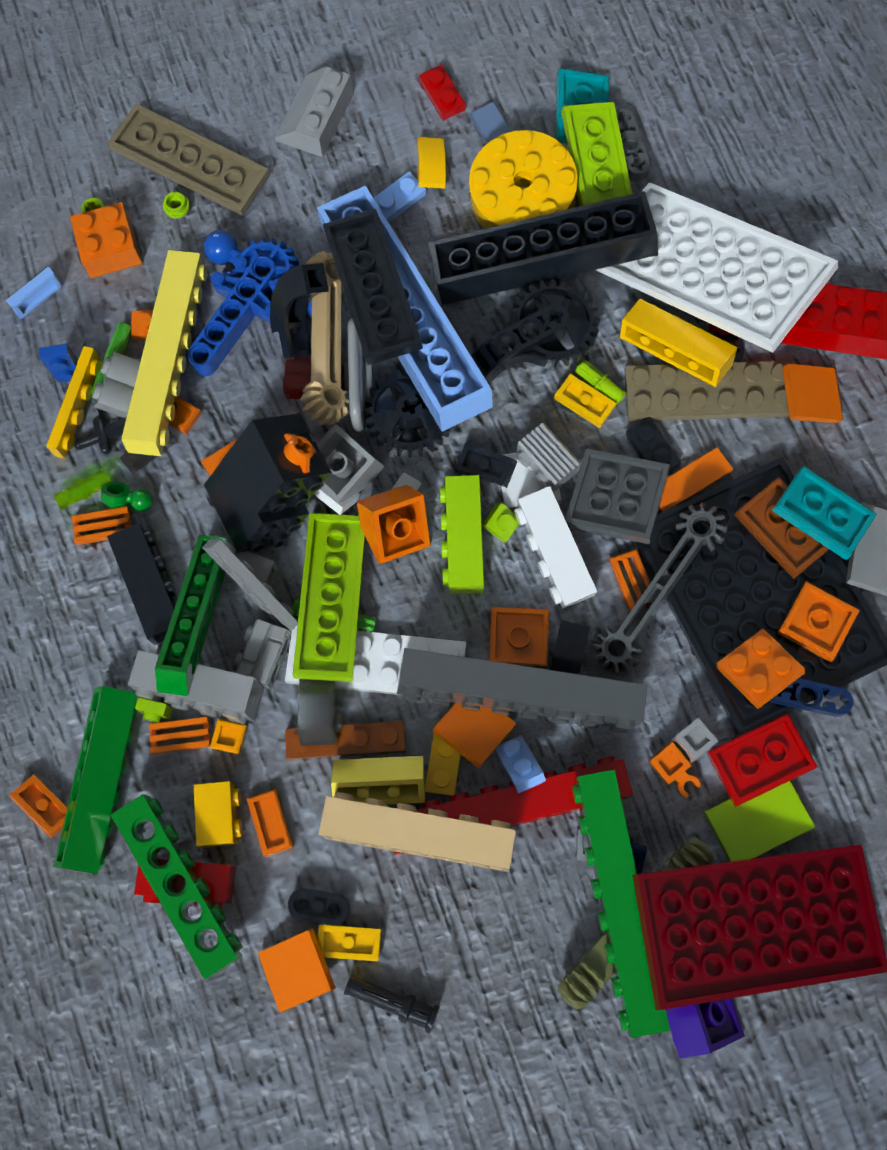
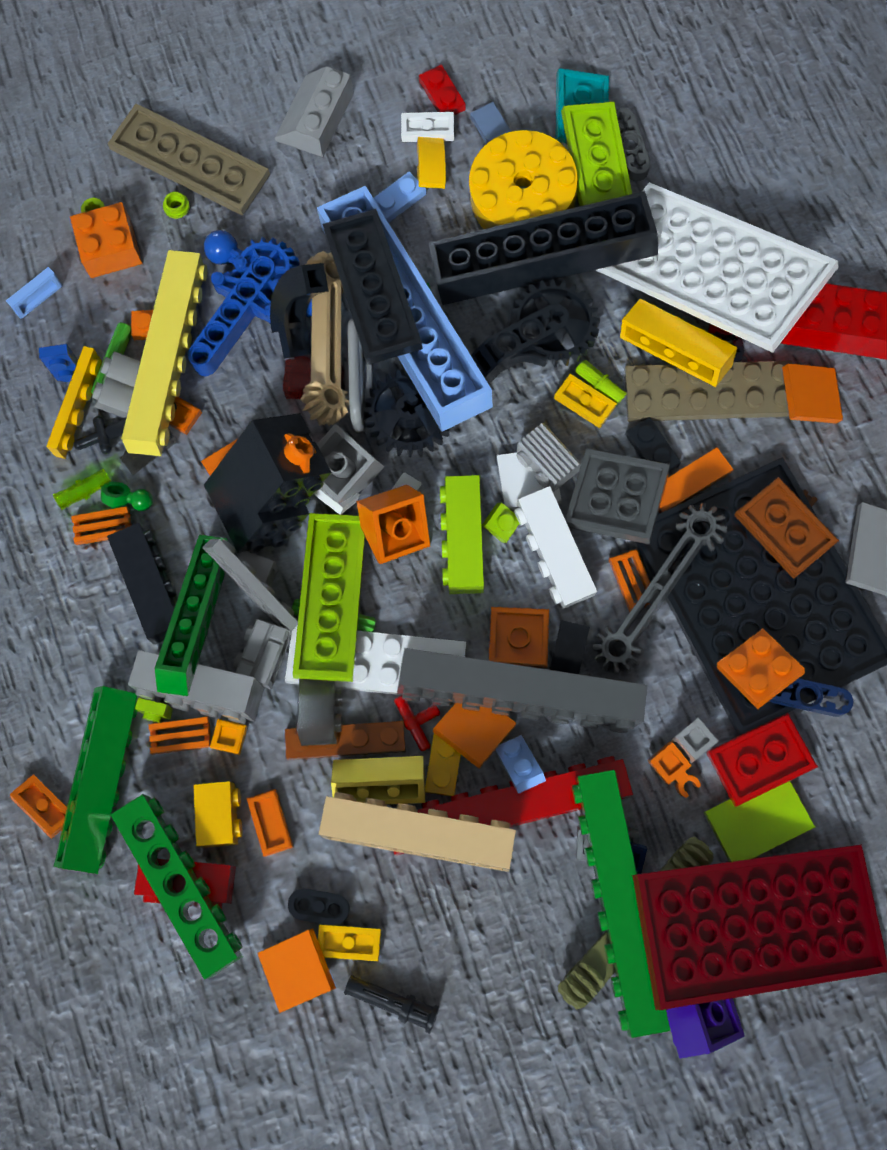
(413, 722): none -> red piece
(427, 125): none -> white plate
(486, 464): black plate -> none
(818, 621): orange tile -> none
(824, 512): teal tile -> none

